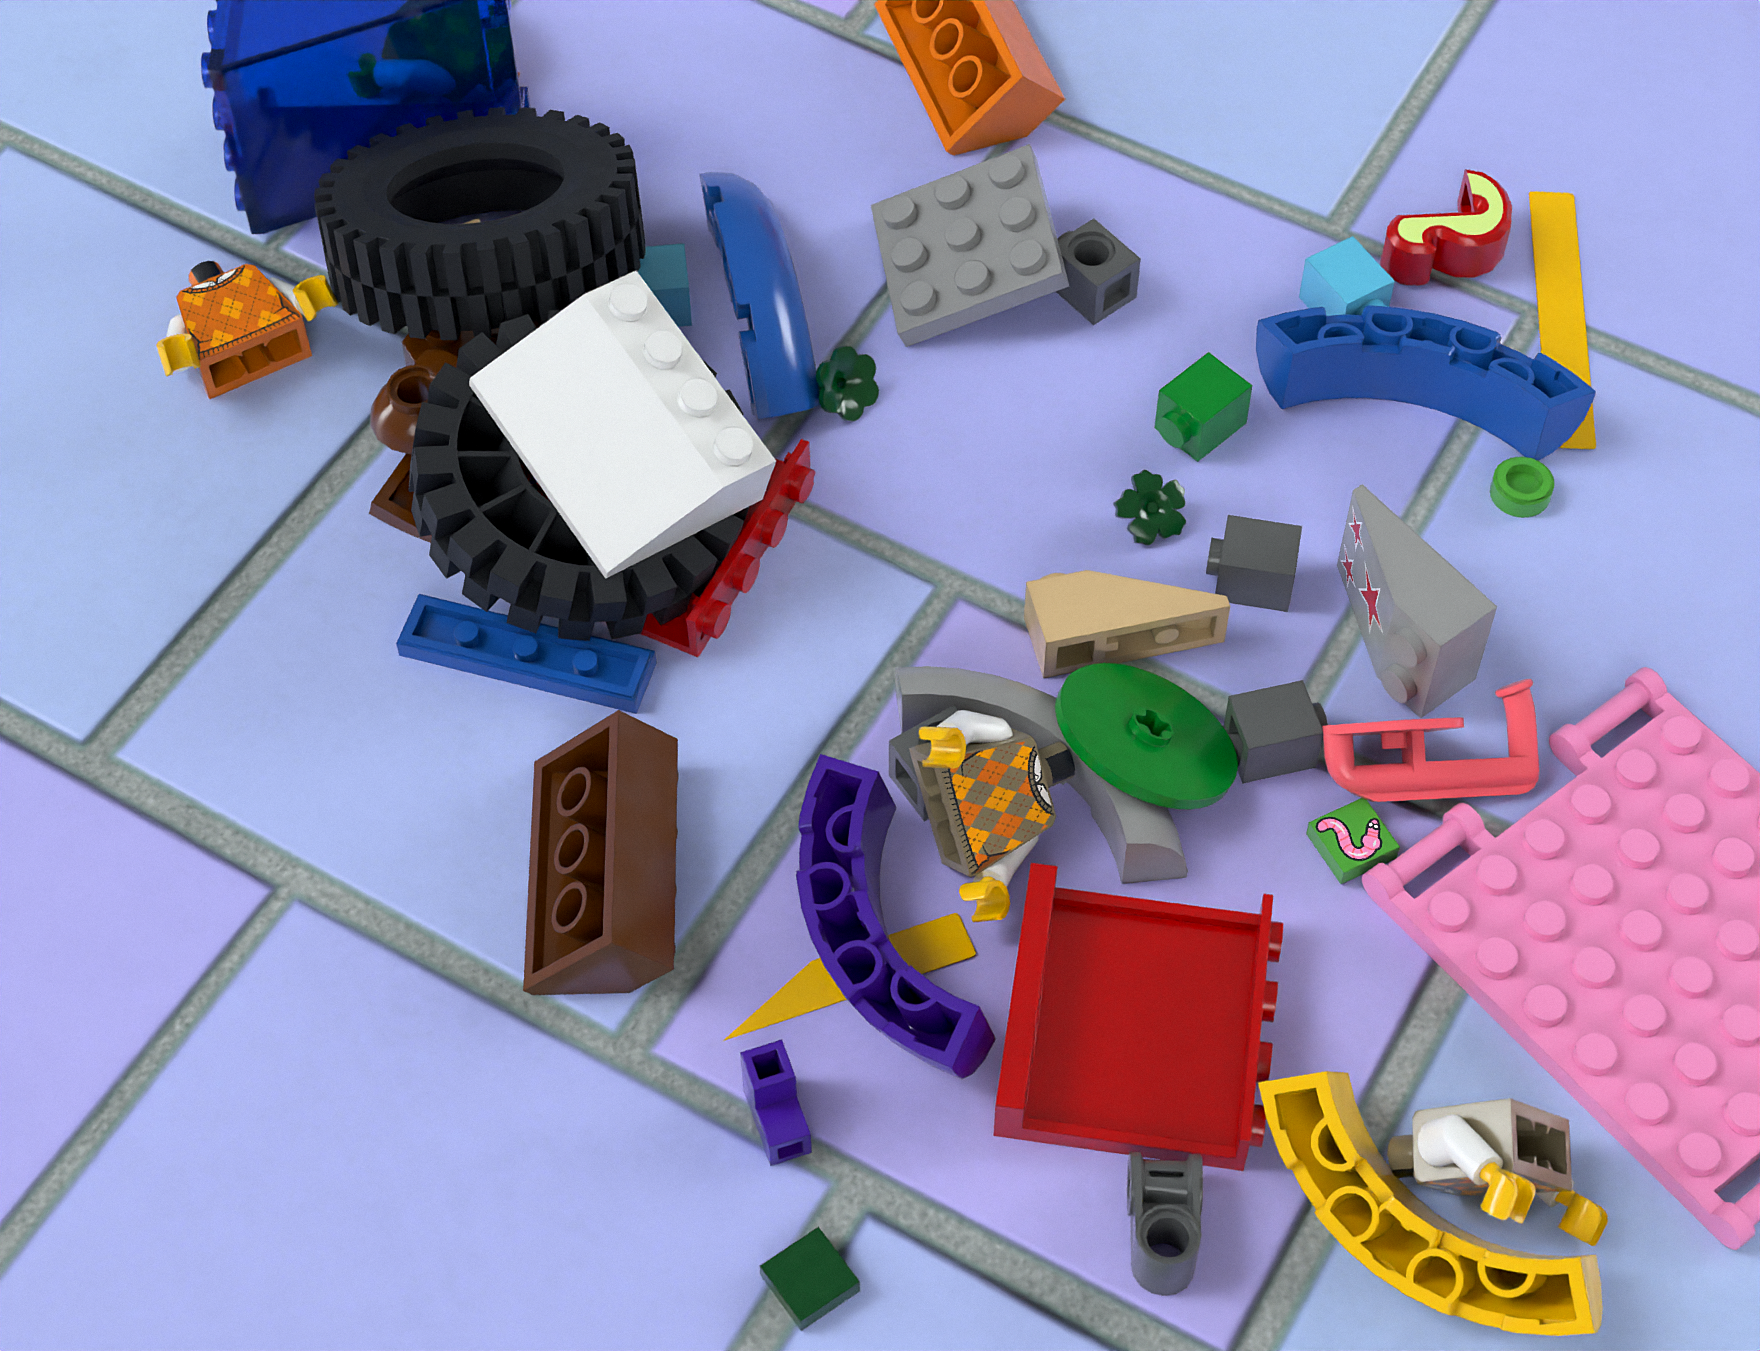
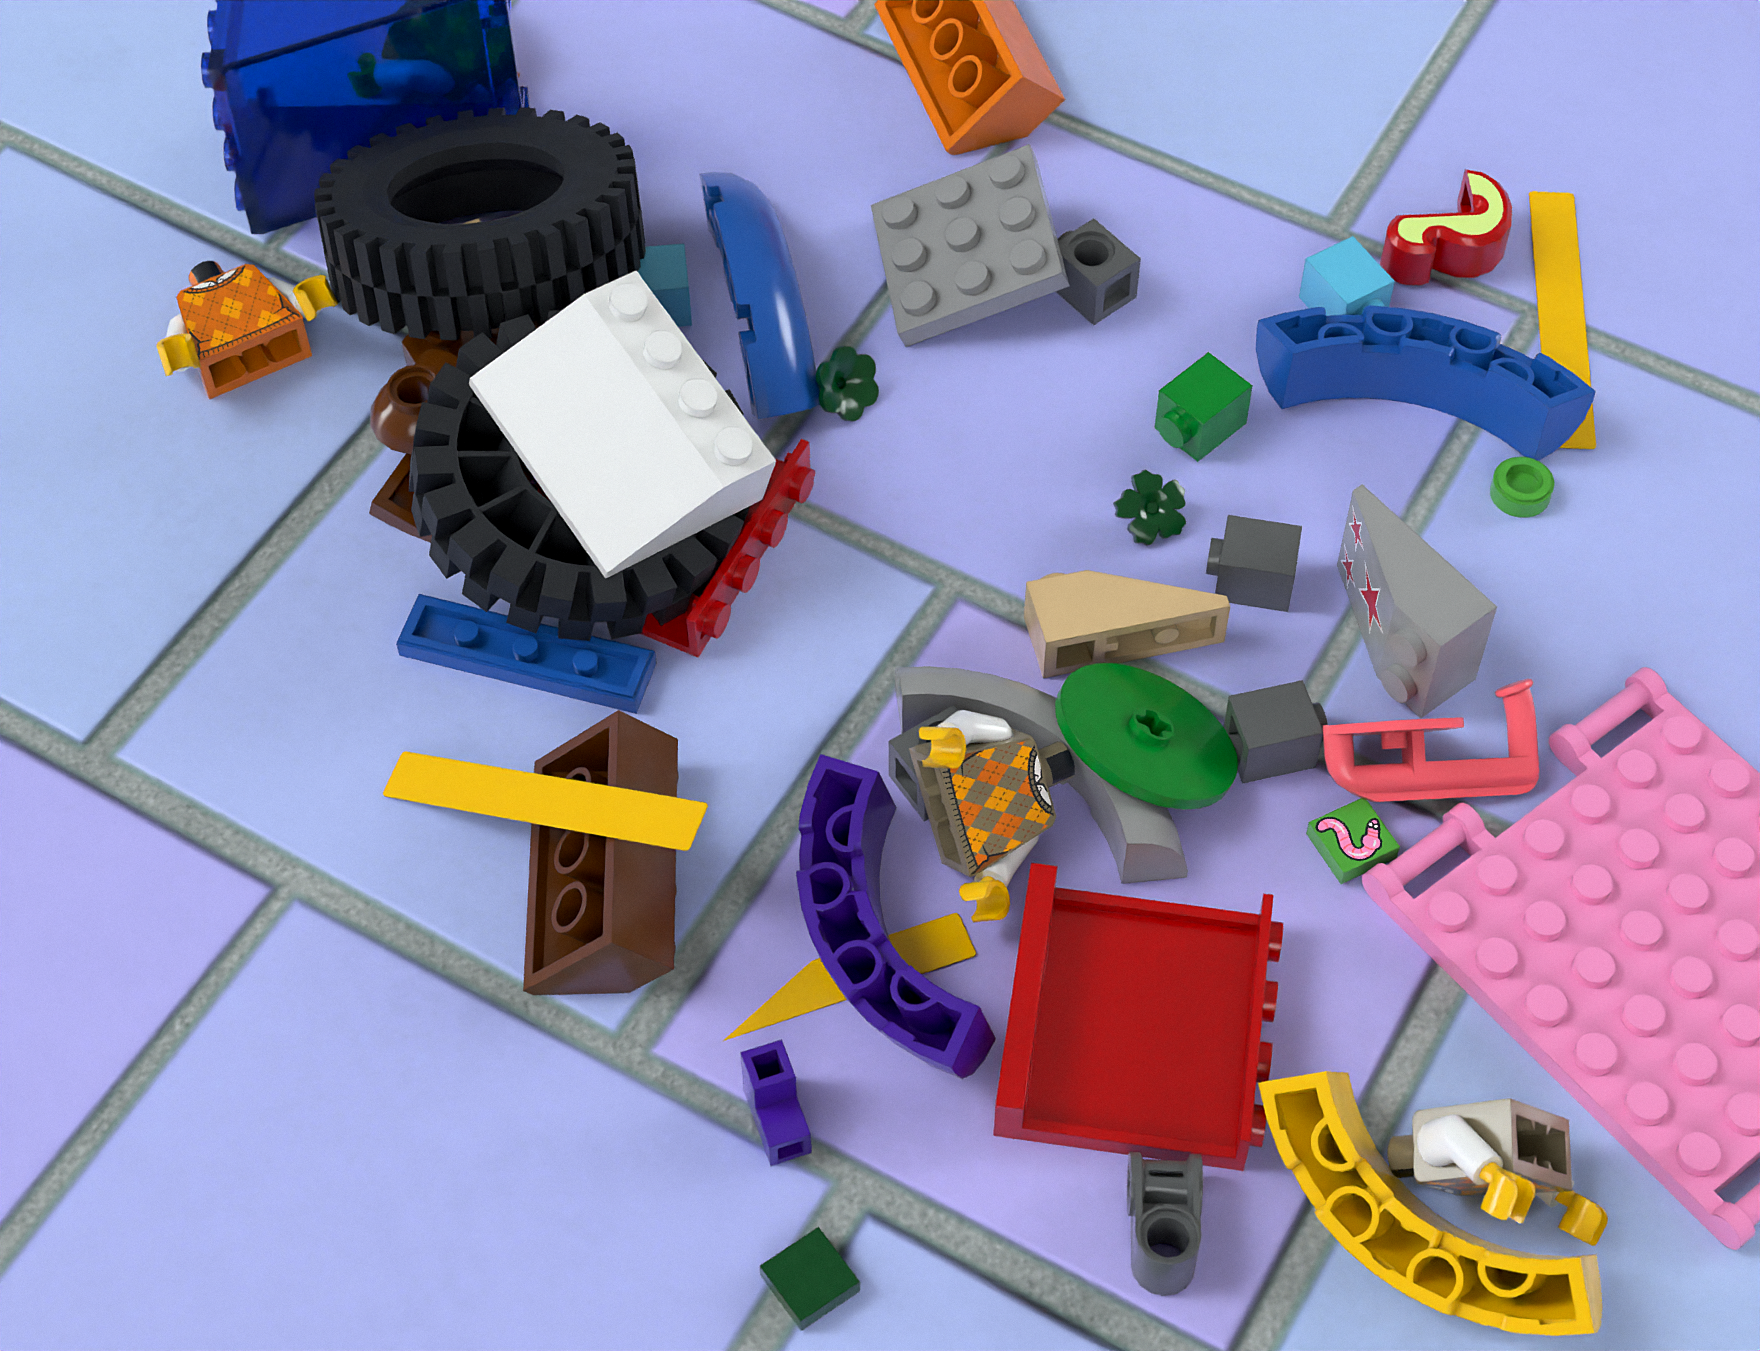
(547, 800): none -> yellow sticker

